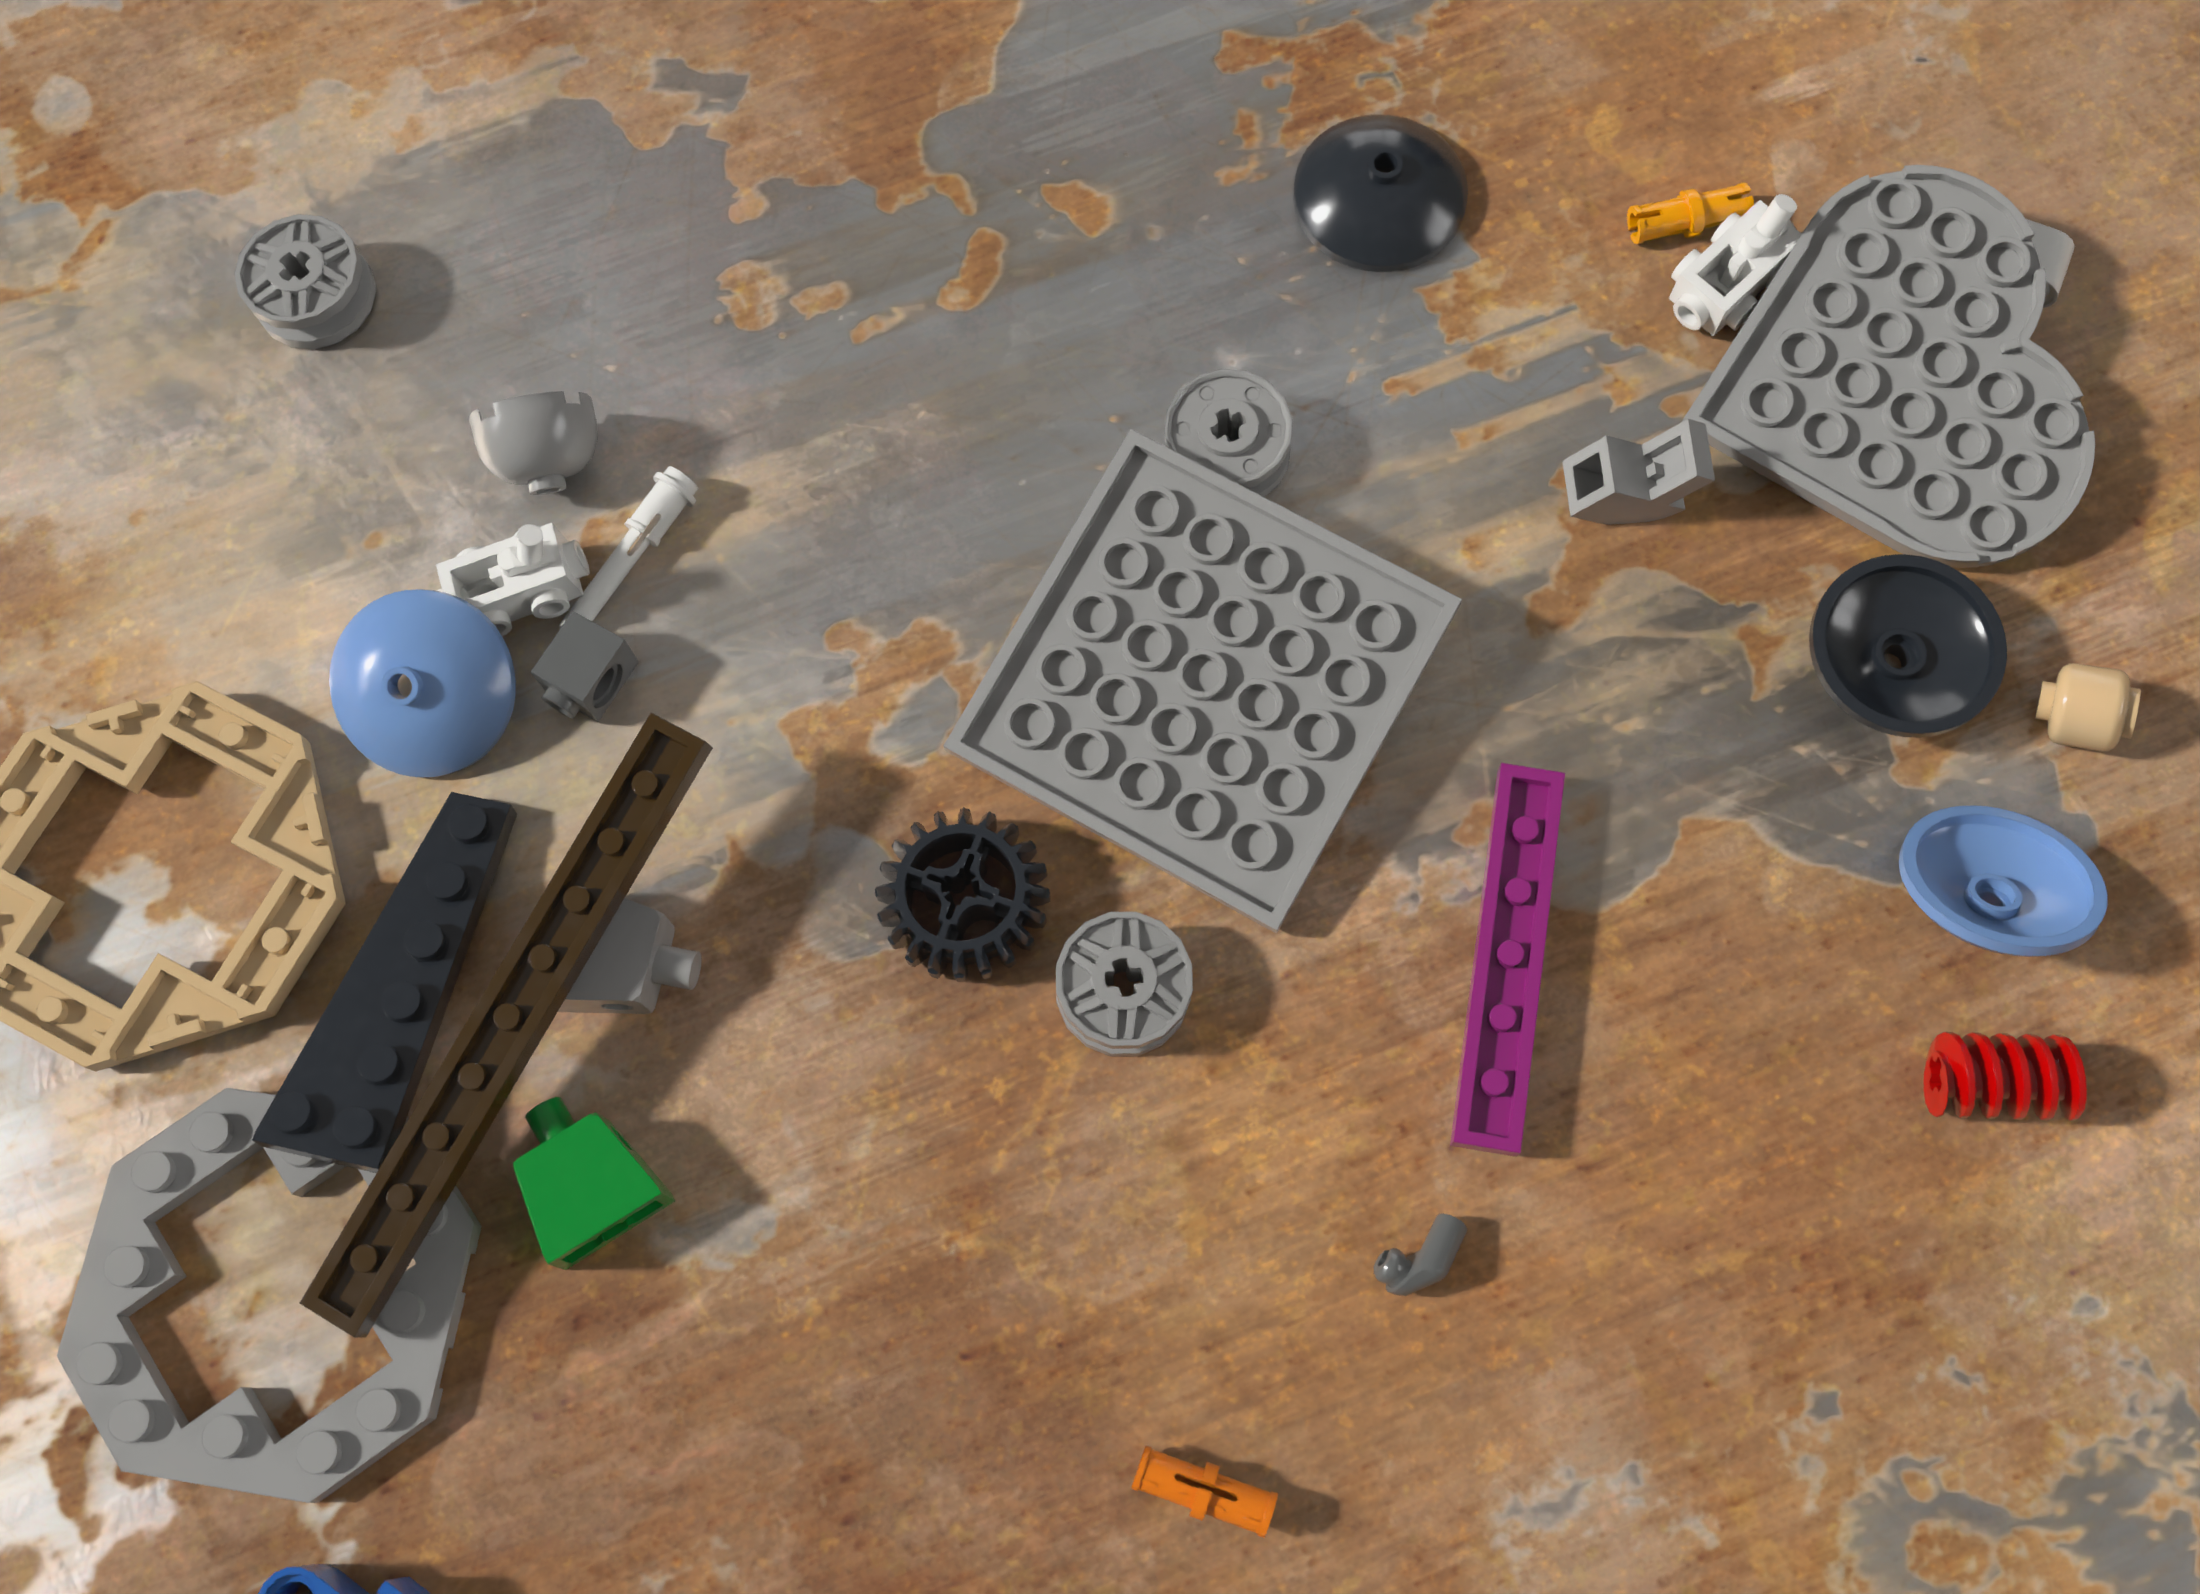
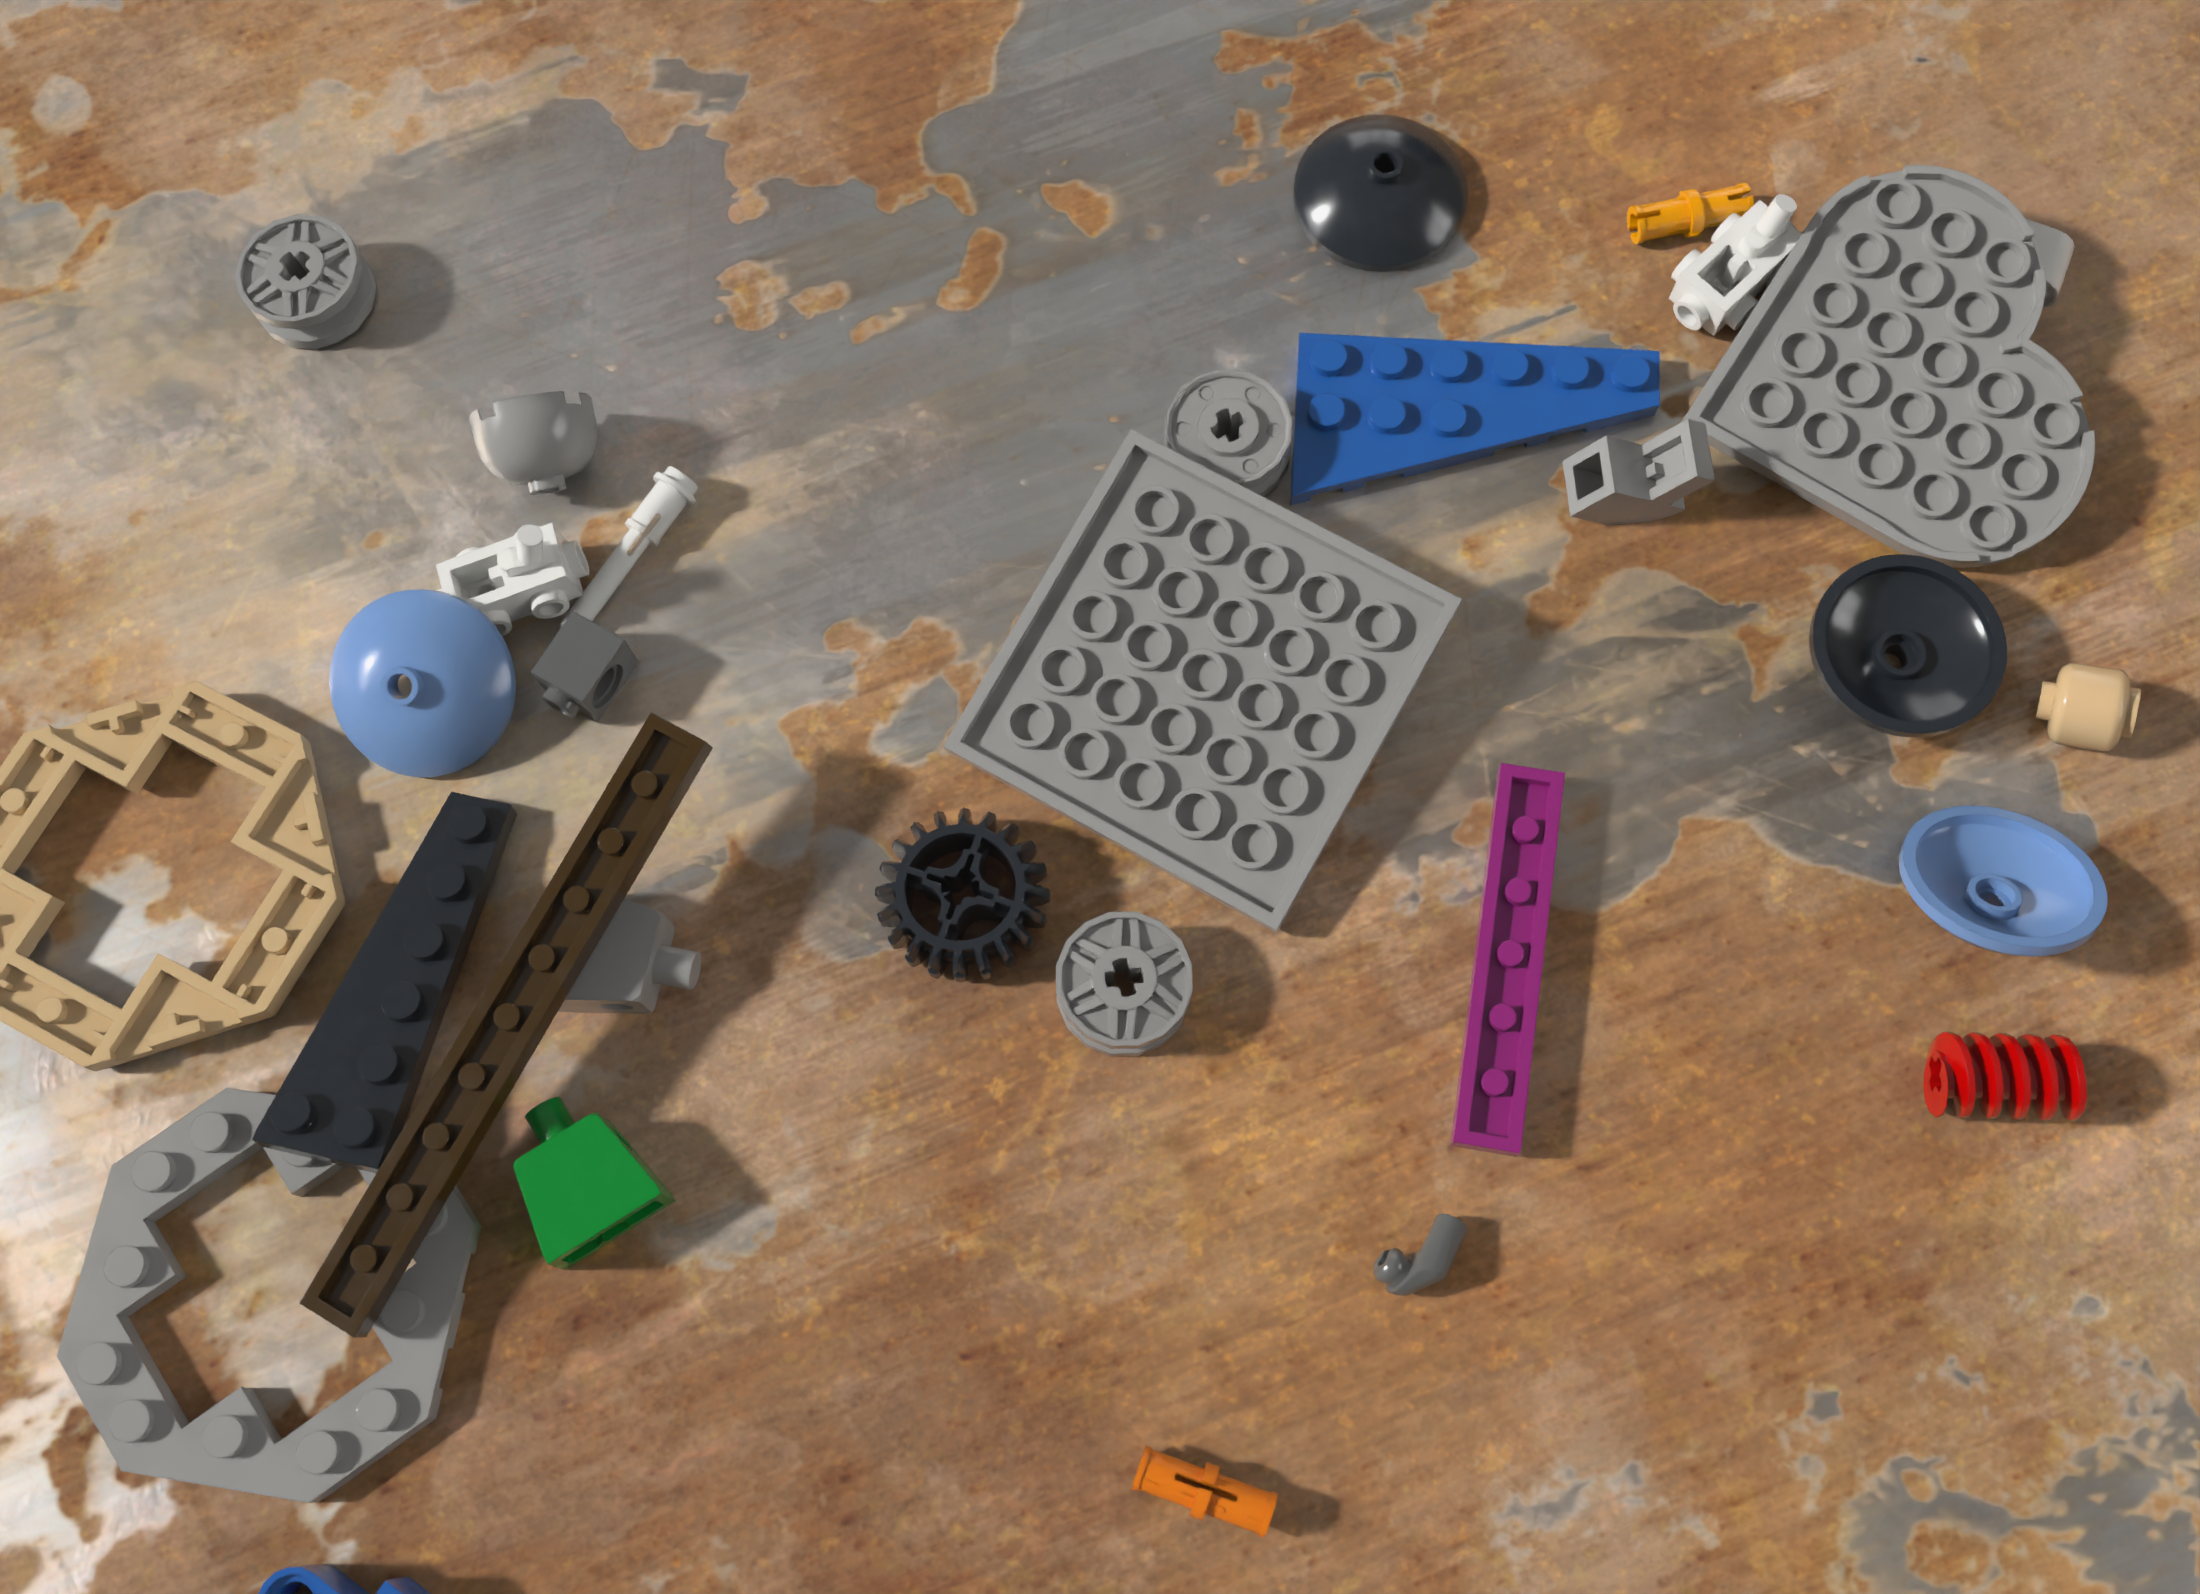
(1432, 404): none -> blue wing

